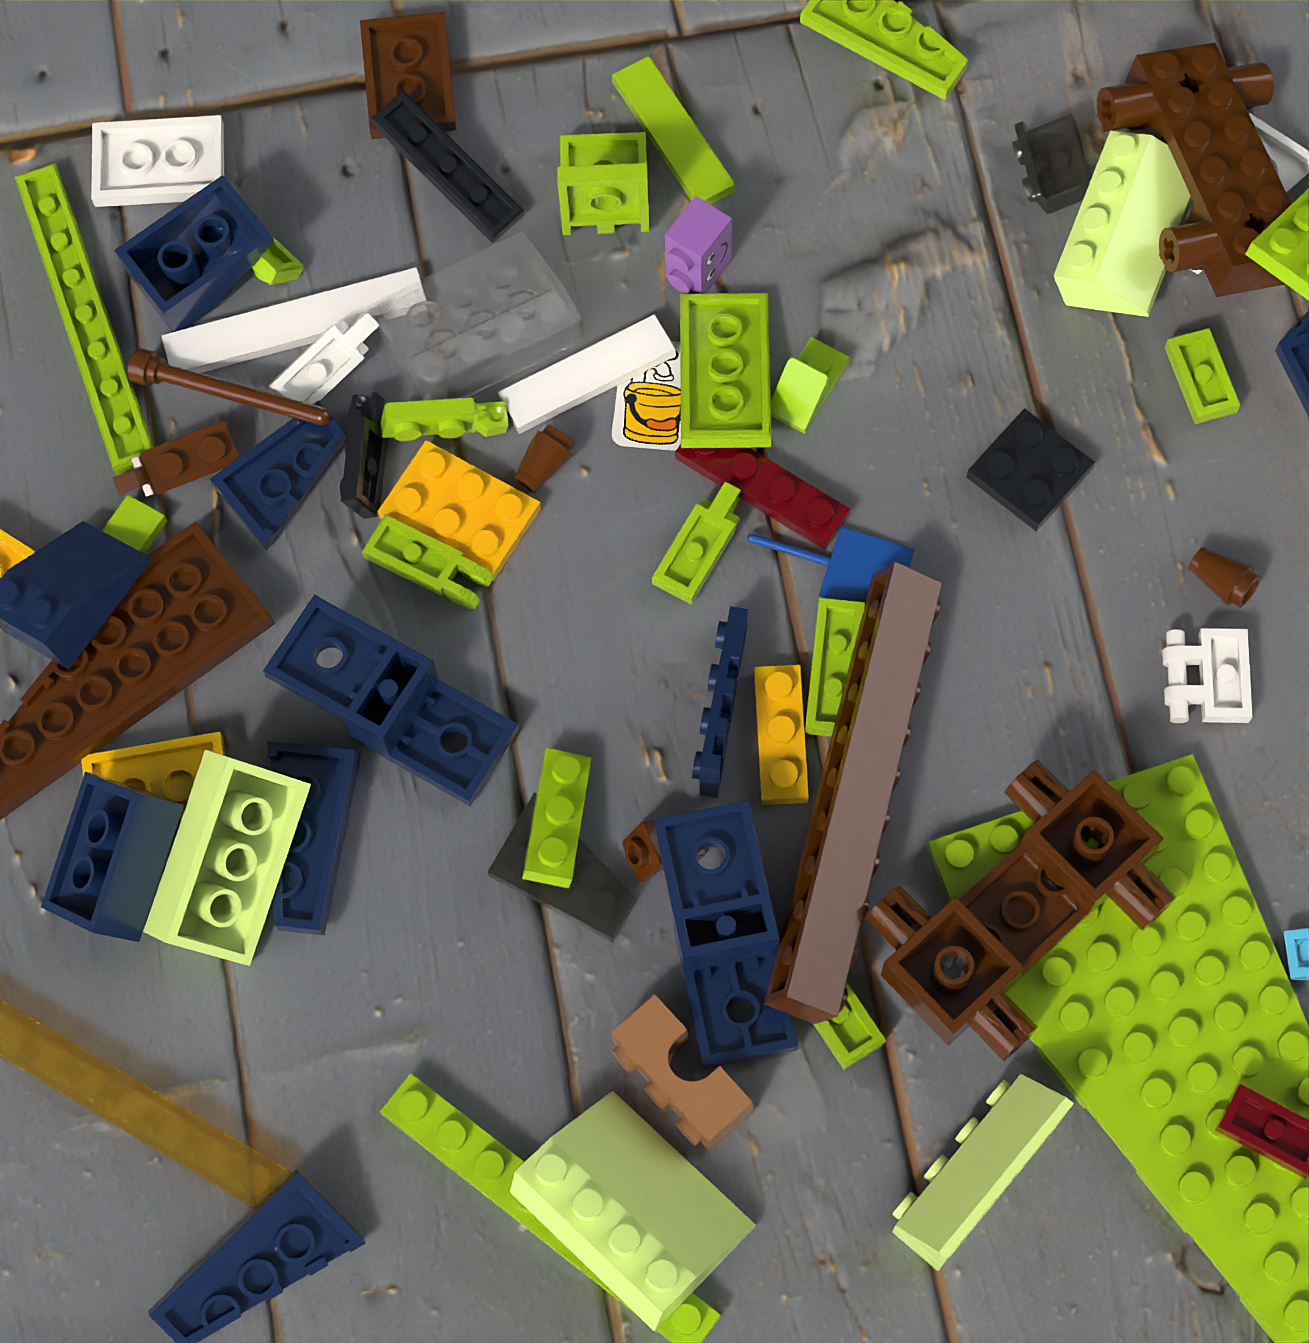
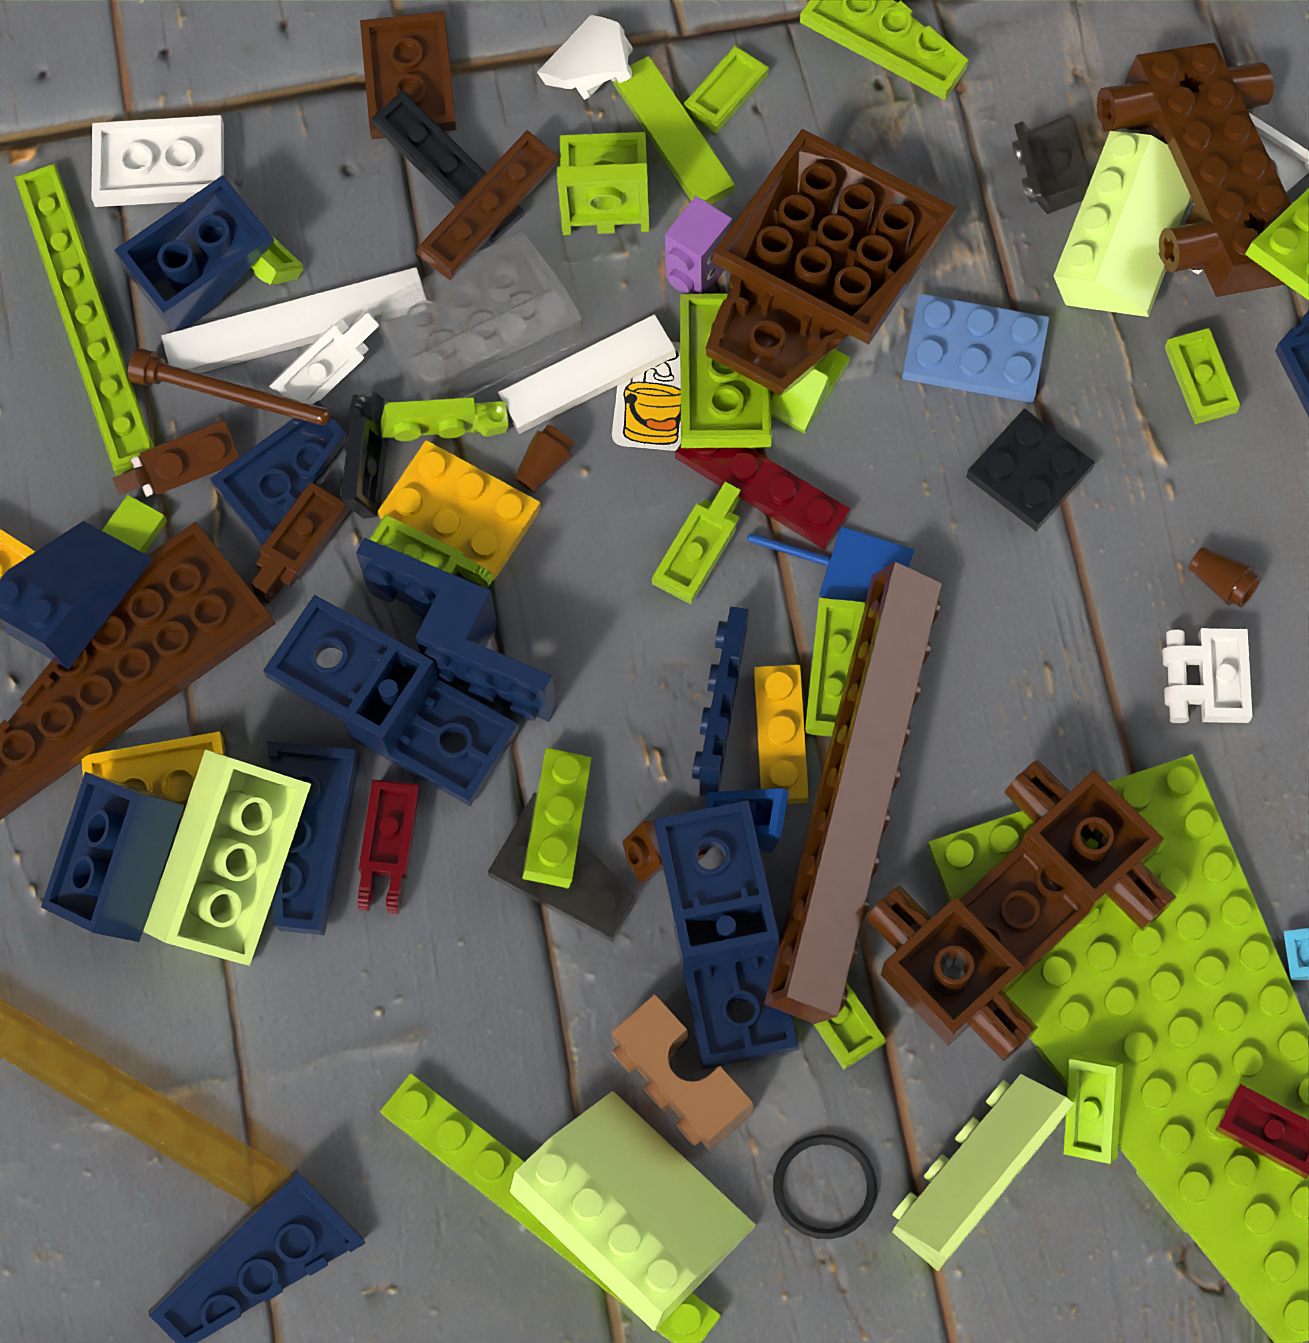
(297, 540): none -> reddish brown hinge
(387, 840): none -> dark red hinge
(457, 630): none -> dark blue bracket
(488, 205): none -> reddish brown tile
(590, 58): none -> white slope
(726, 89): none -> lime tile
(766, 807): none -> blue slope
(818, 261): none -> reddish brown wedge
(820, 1233): none -> black tyre
(975, 348): none -> medium blue plate
(1095, 1115): none -> lime plate

